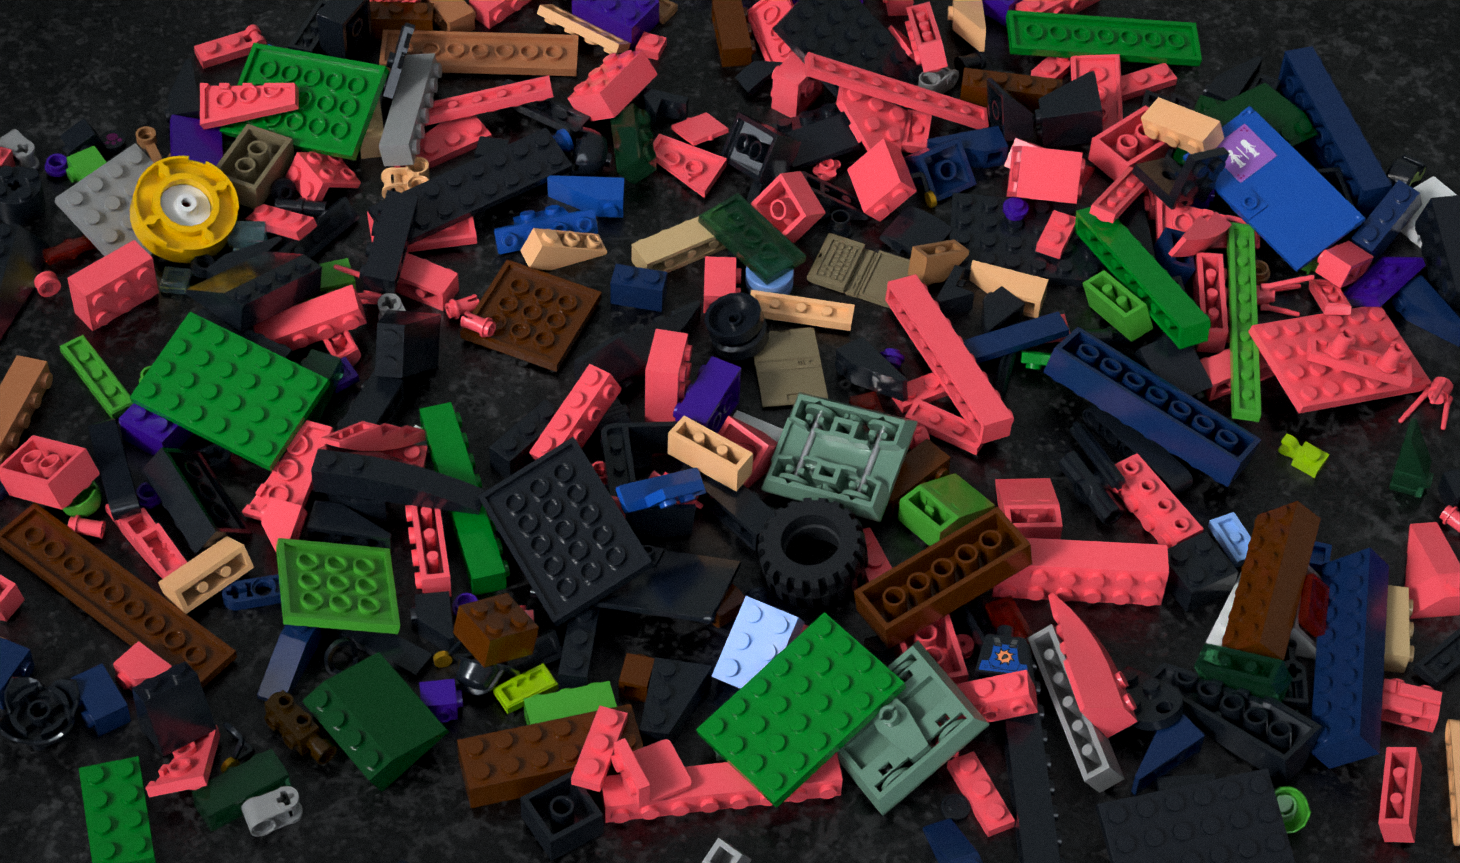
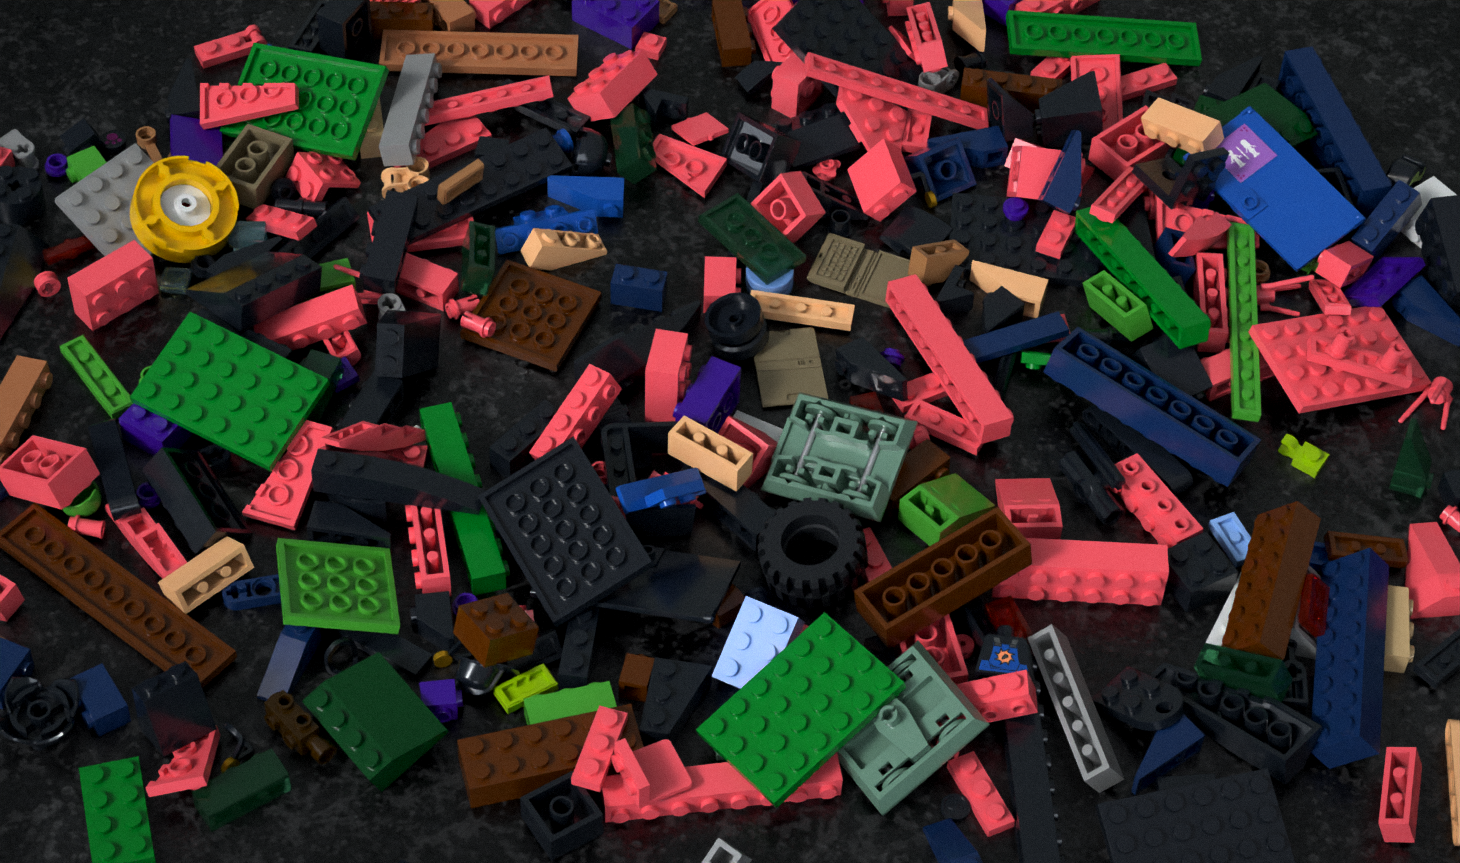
(138, 665): coral slope -> none
(271, 812): light grey piece -> none
(282, 520): coral slope -> none
(396, 60): black wing -> none
(460, 182): none -> medium nougat tile
(478, 258): none -> clear green brick
(578, 26): light nougat plate -> none
(675, 247): tan brick -> none
(1064, 181): none -> dark blue slope
(1092, 673): coral wedge -> none
(1293, 808): bright green hair -> none
(1343, 544): none -> reddish brown plate
(1410, 704): coral brick -> none

